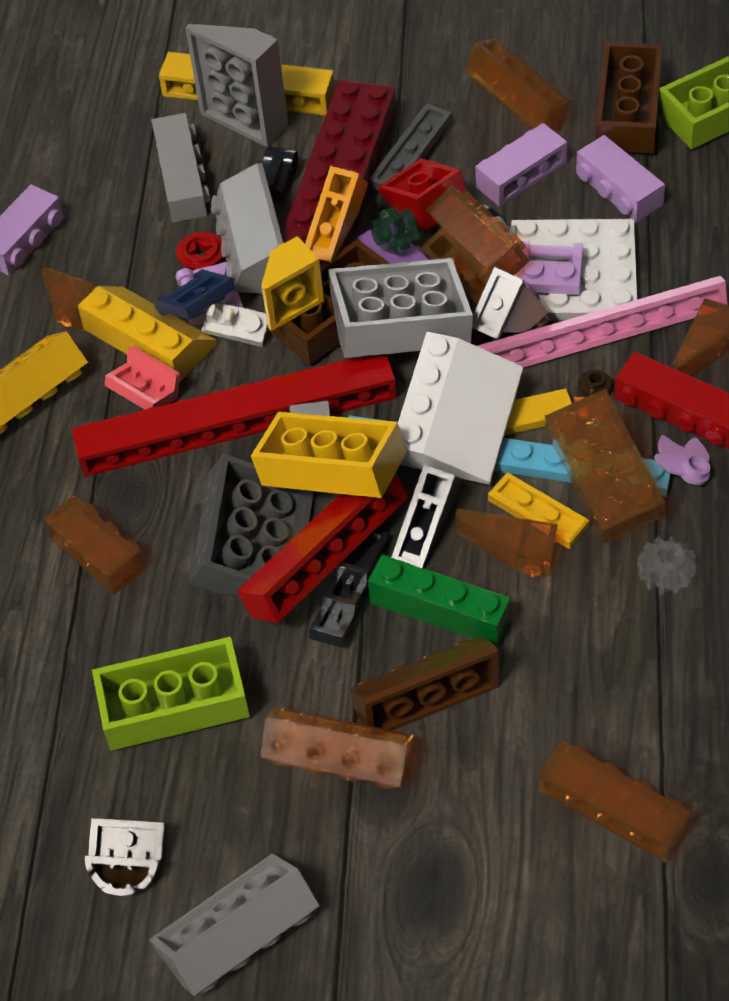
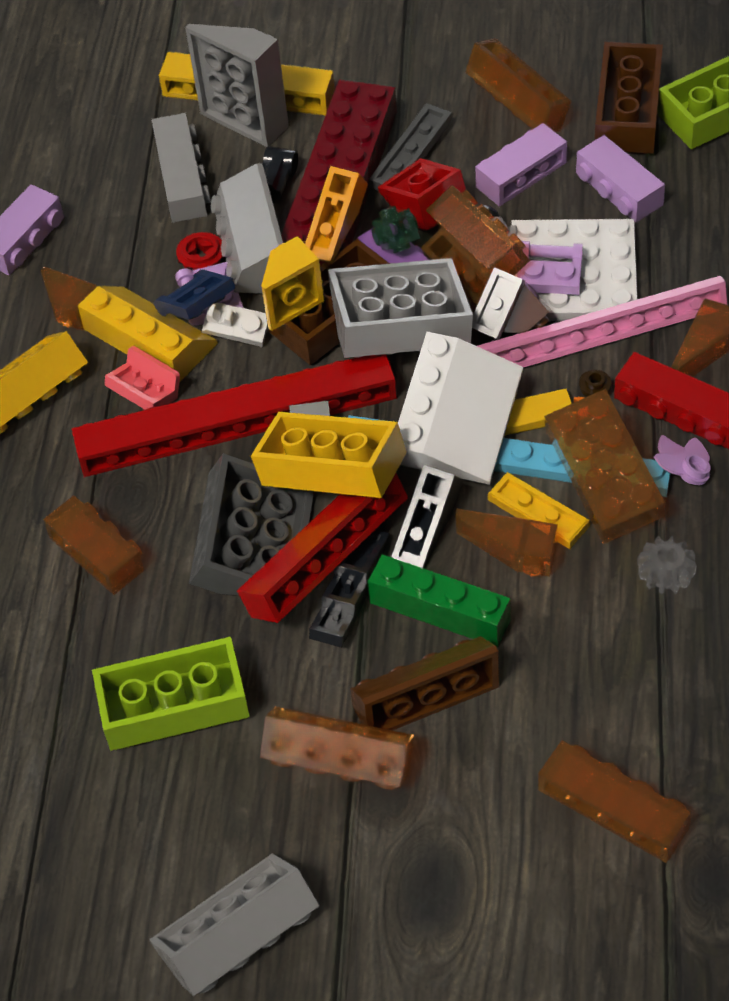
(125, 854): slope -> none

